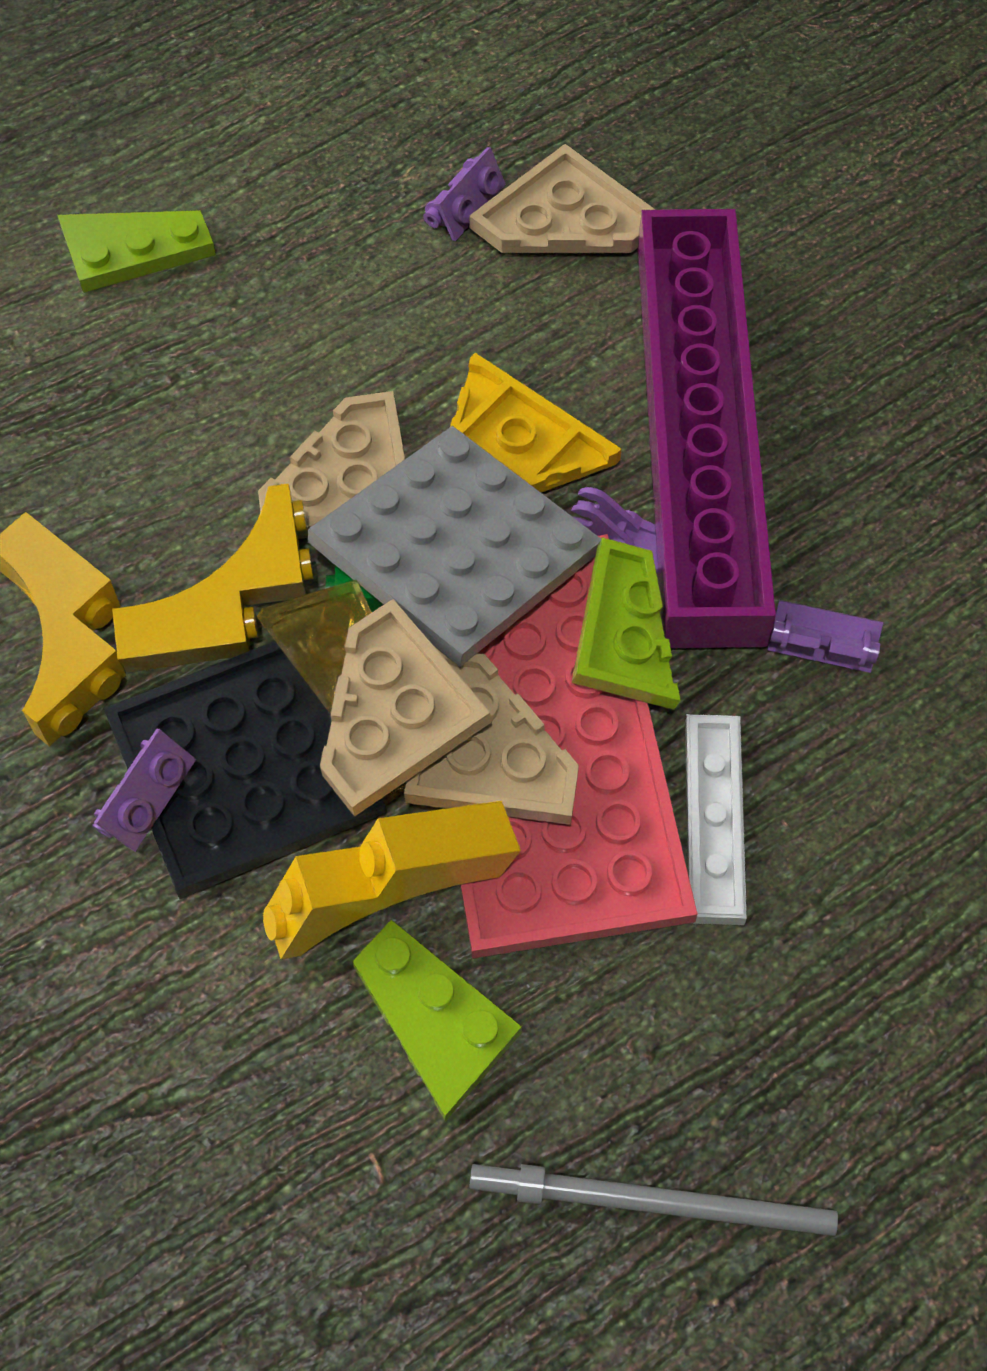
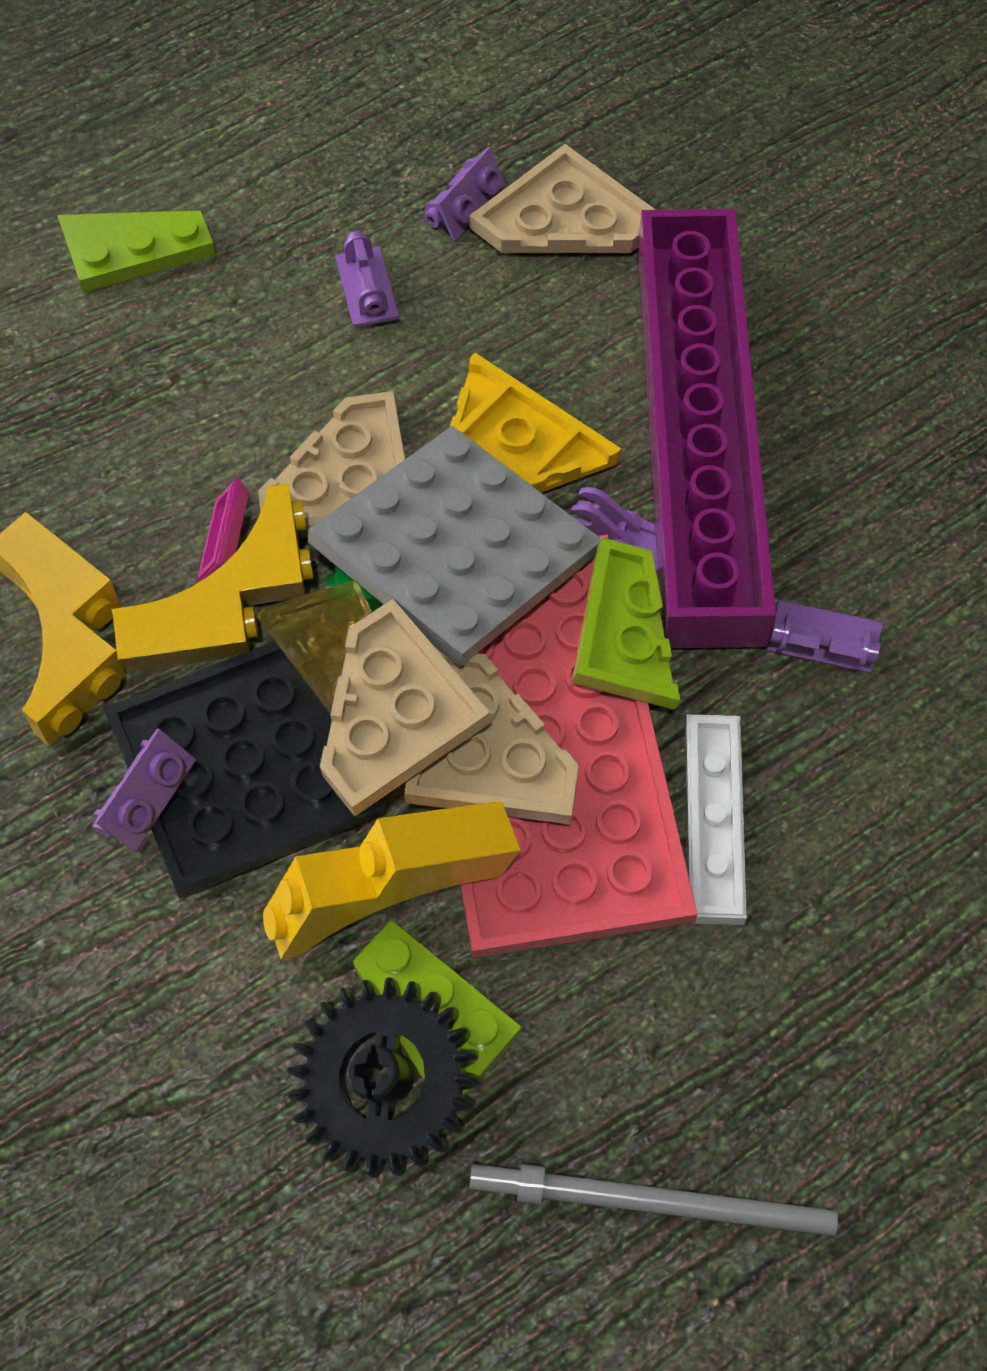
(224, 528): none -> dark pink tile
(365, 282): none -> medium lavender hinge
(381, 1136): none -> black gear

